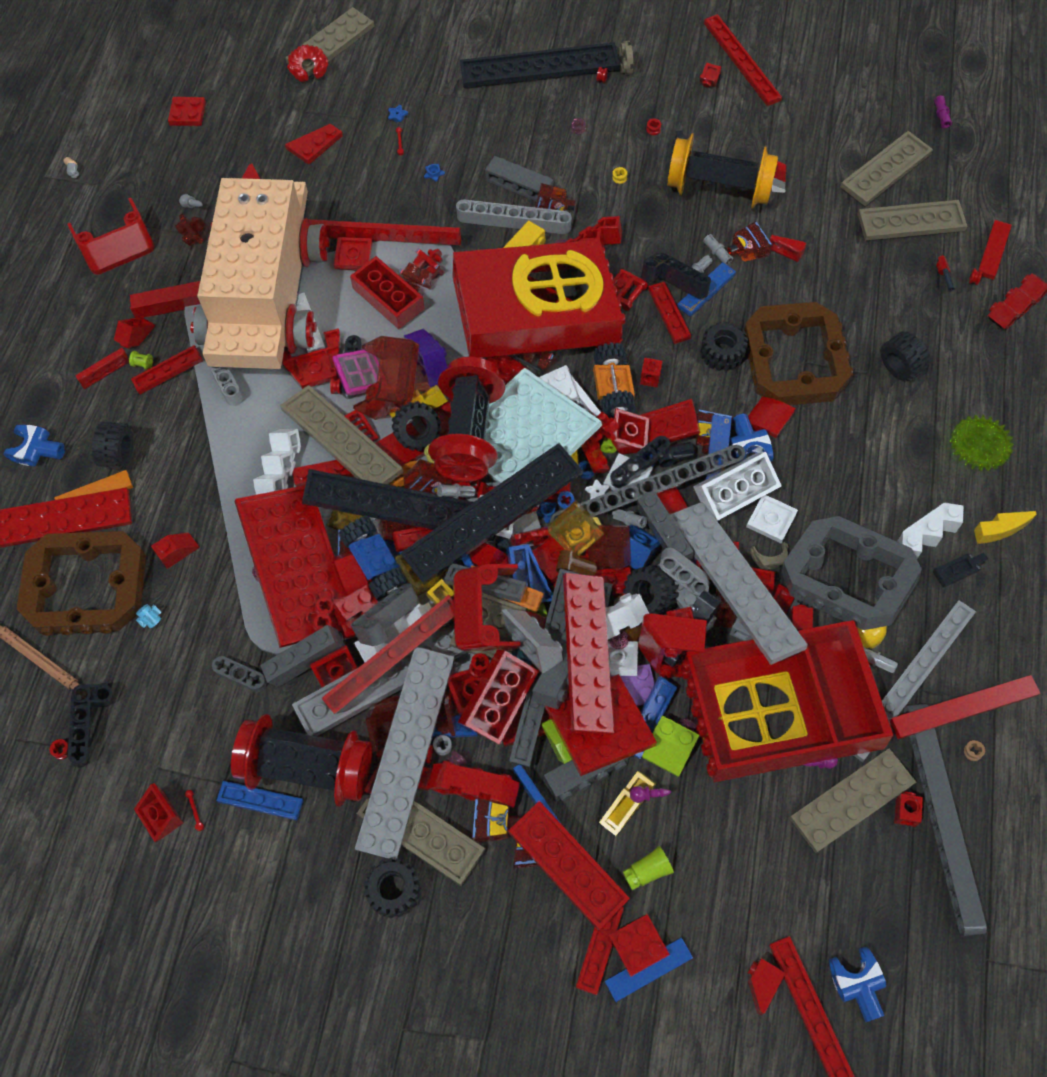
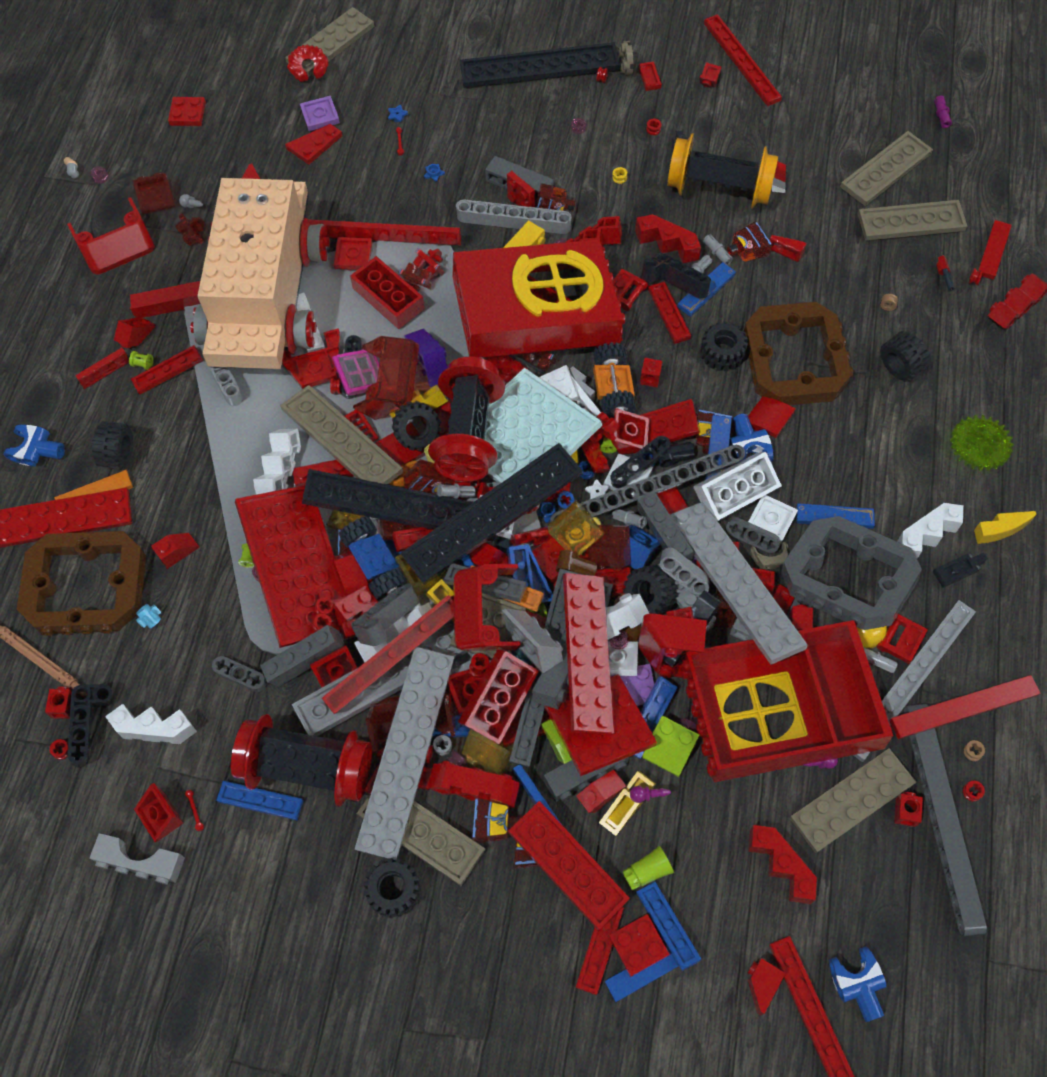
(59, 711): none -> red brick
(99, 175): none -> clear pink bush
(112, 852): none -> light grey arch
(150, 726): none -> white brick
(154, 192): none -> clear red plate
(246, 559): none -> lime bush
(319, 113): none -> medium lavender plate
(486, 753): none -> clear yellow slope
(519, 191): none -> red plate
(581, 380): none -> light grey slope
(601, 791): none -> red slope
(649, 76): none -> red tile
(668, 237): none -> red brick
(668, 926): none -> blue tile
(754, 542): none -> dark grey beam
(784, 863): none -> red brick
(861, 516): none -> blue tile
(889, 302): none -> medium nougat bush
(908, 641): none -> red plate
(978, 786): none -> red bush

